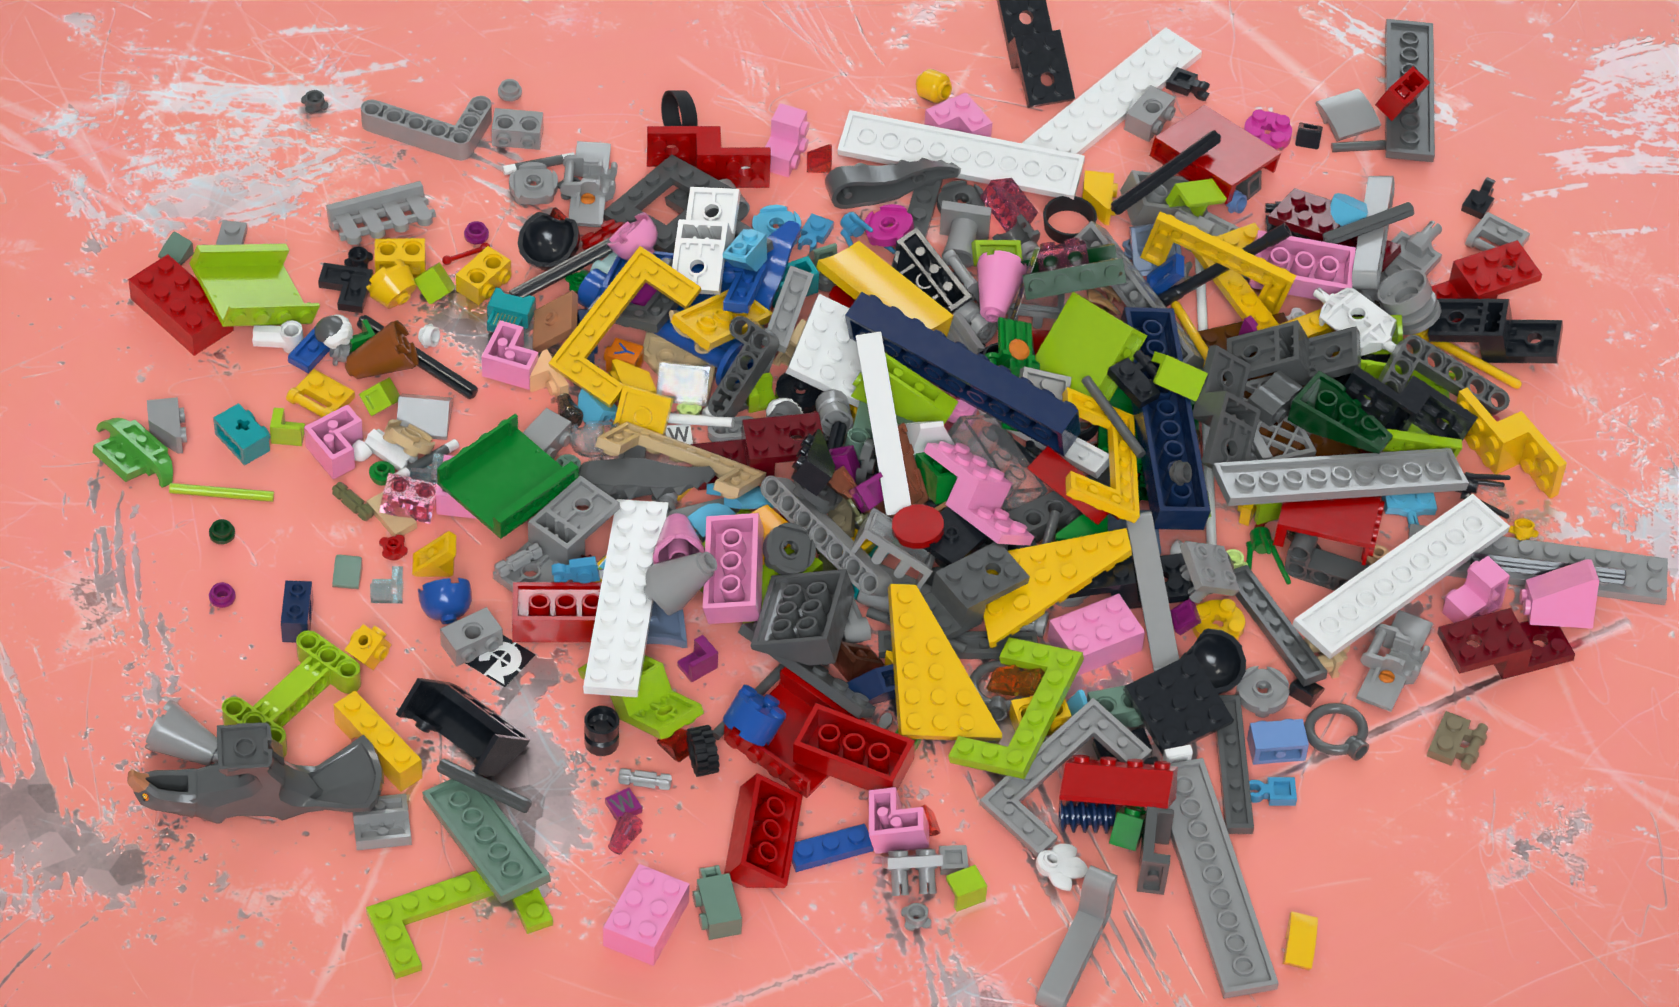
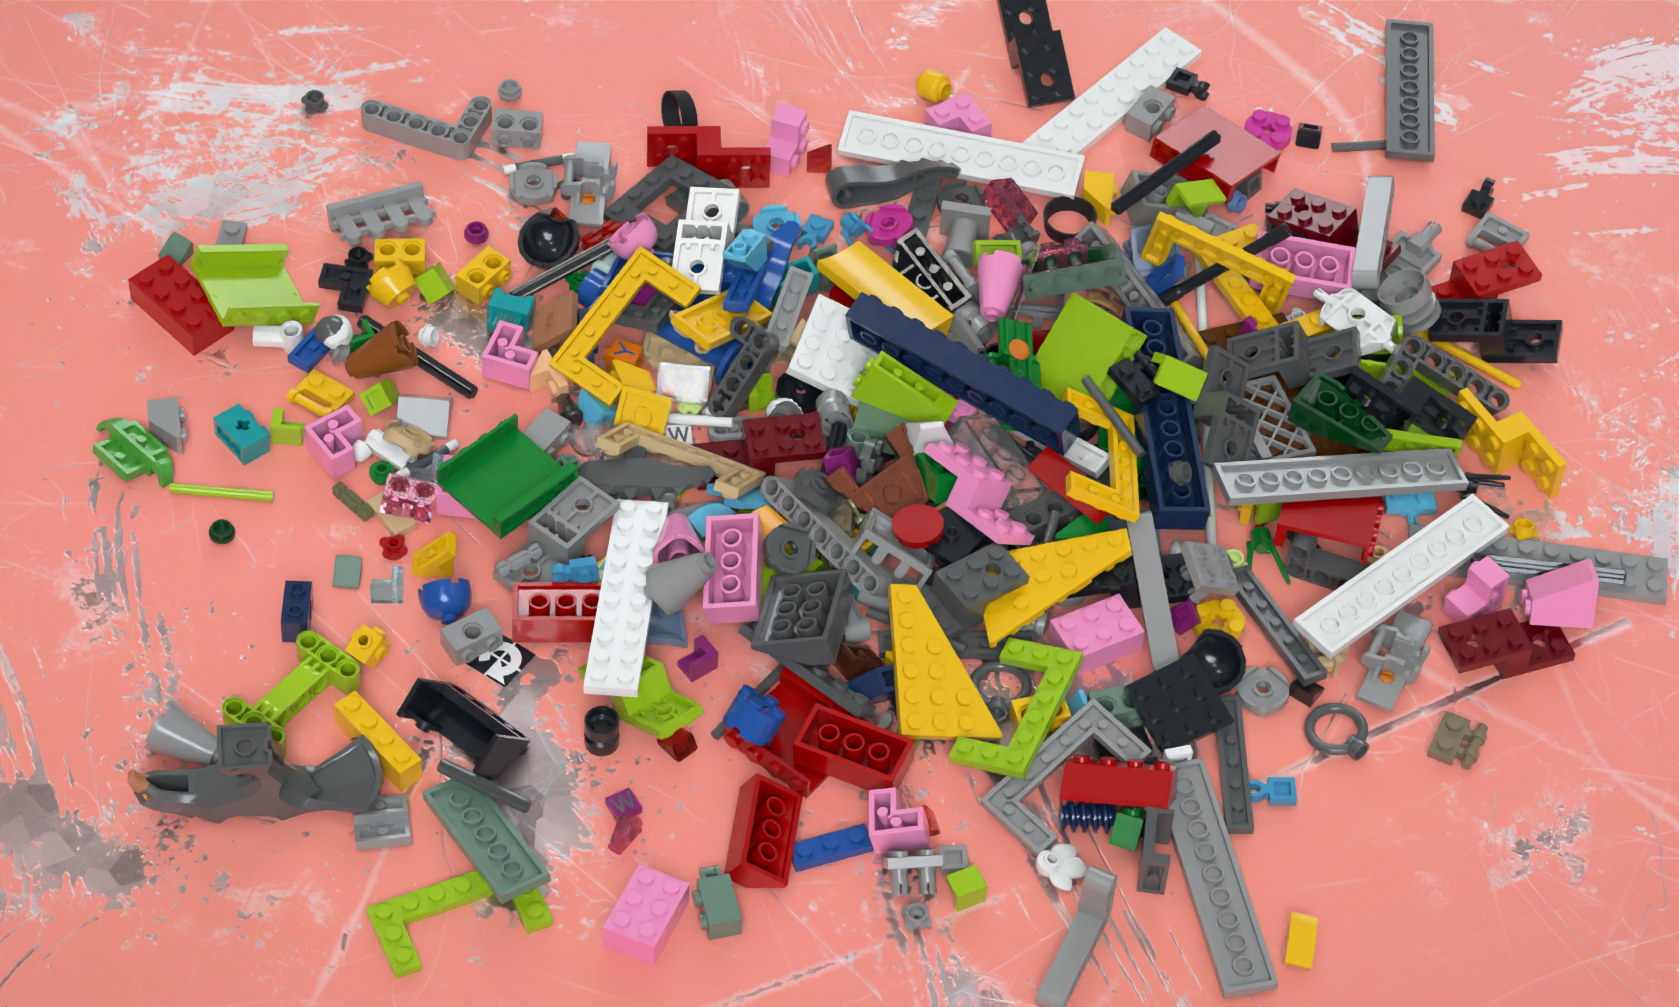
(222, 589): magenta plate -> none
(447, 259): red hinge -> none
(645, 779): light grey axle -> none
(702, 750): black tyre -> none
(814, 463): black slope -> none
(868, 493): magenta panel -> none
(883, 422): white sticker -> none
(1013, 682): clear orange slope -> none
(1046, 380): light grey plate -> none
(1275, 397): dark grey brick -> none
(1277, 741): medium blue brick -> none
(1347, 209): medium azure brick -> none
(1348, 114): light grey slope -> none
(1369, 223): dark grey axle -> none
(1402, 93): red brick -> none

